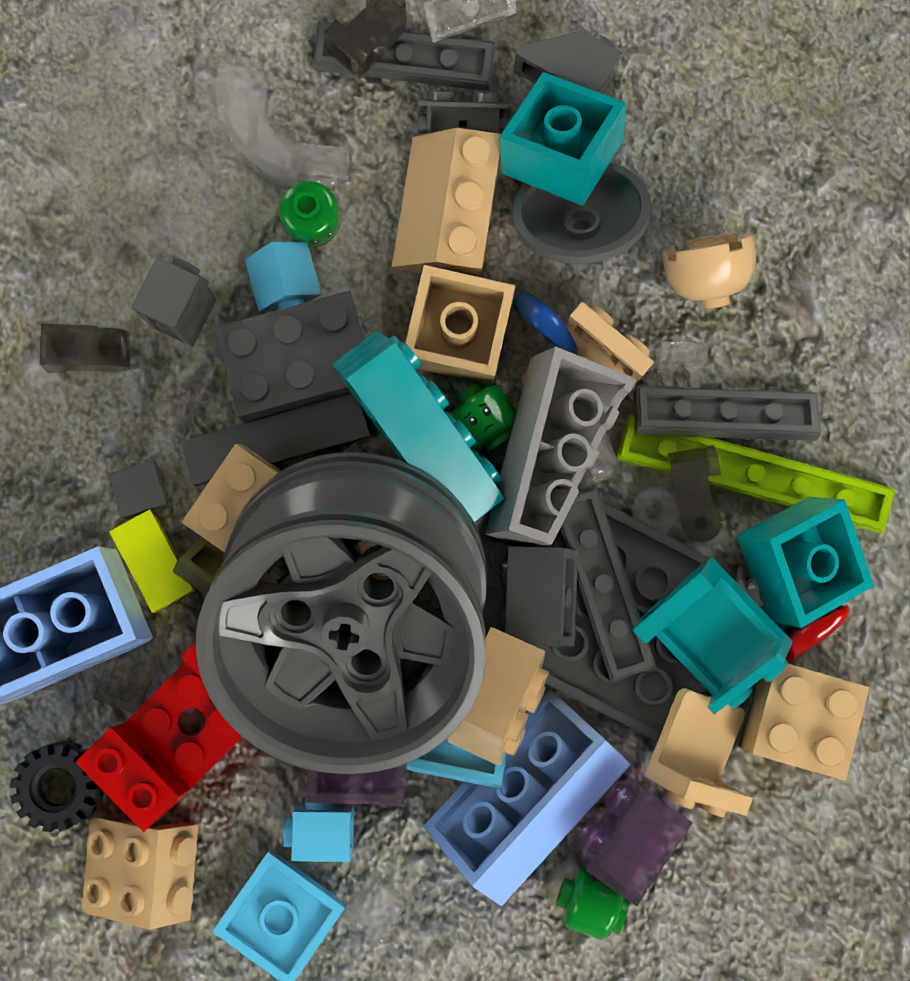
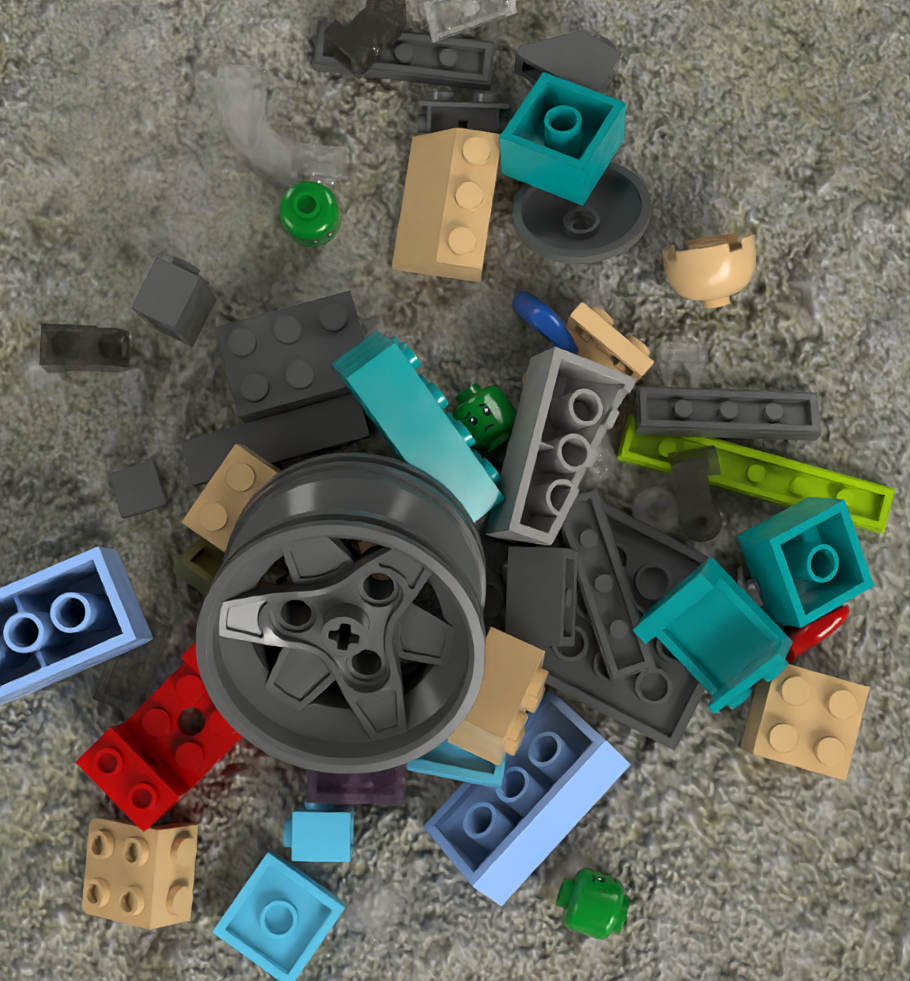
(30, 793): black tyre -> none
(151, 560): neon yellow tile -> none
(282, 275): medium azure brick -> none
(459, 324): tan brick -> none
(632, 839): clear purple brick -> none
(694, 754): tan bracket -> none

